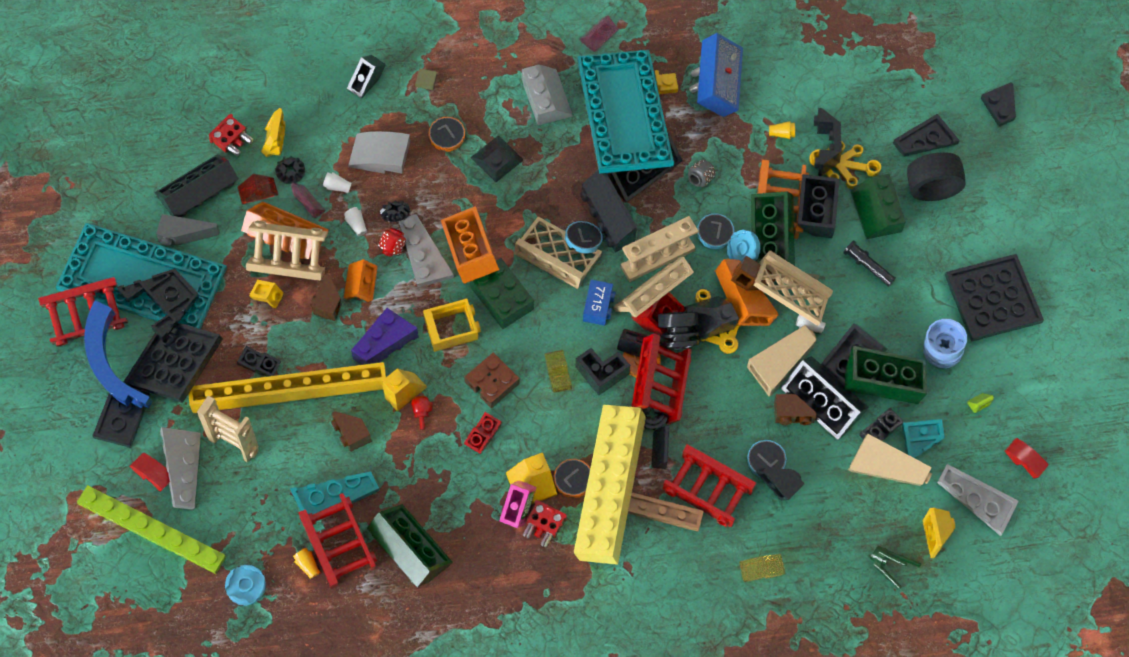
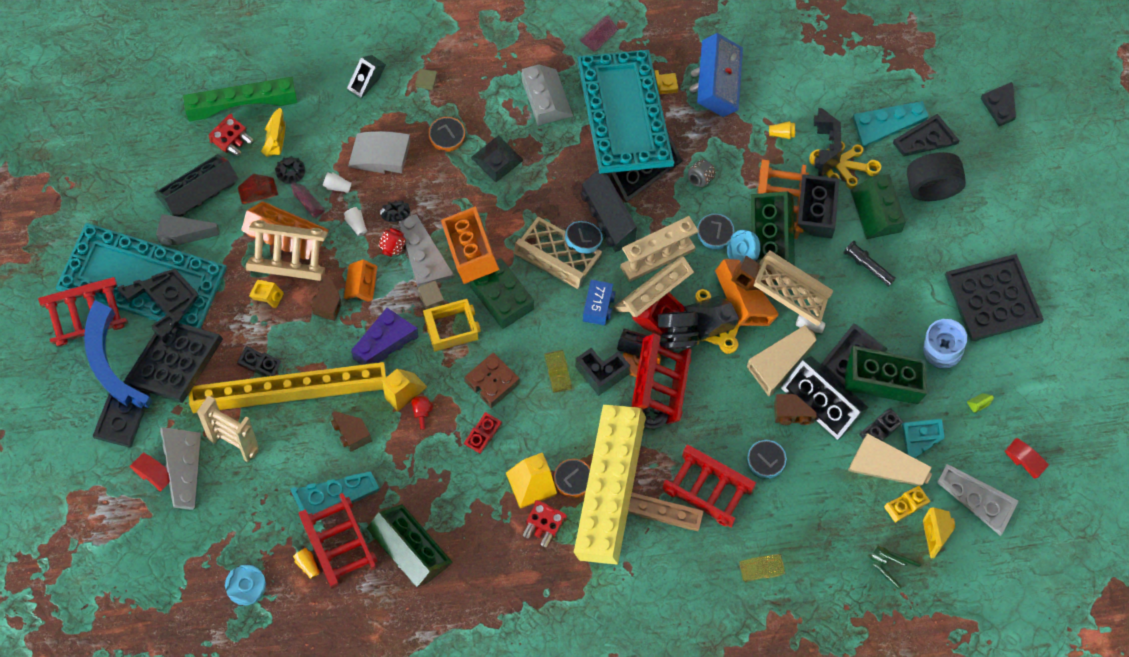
(151, 529): lime plate -> none
(206, 103): none -> green arch
(430, 295): none -> dark tan brick
(517, 504): dark pink brick -> none
(660, 448): black slope -> none
(781, 481): black slope -> none
(880, 123): none -> teal wing
(907, 504): none -> yellow slope

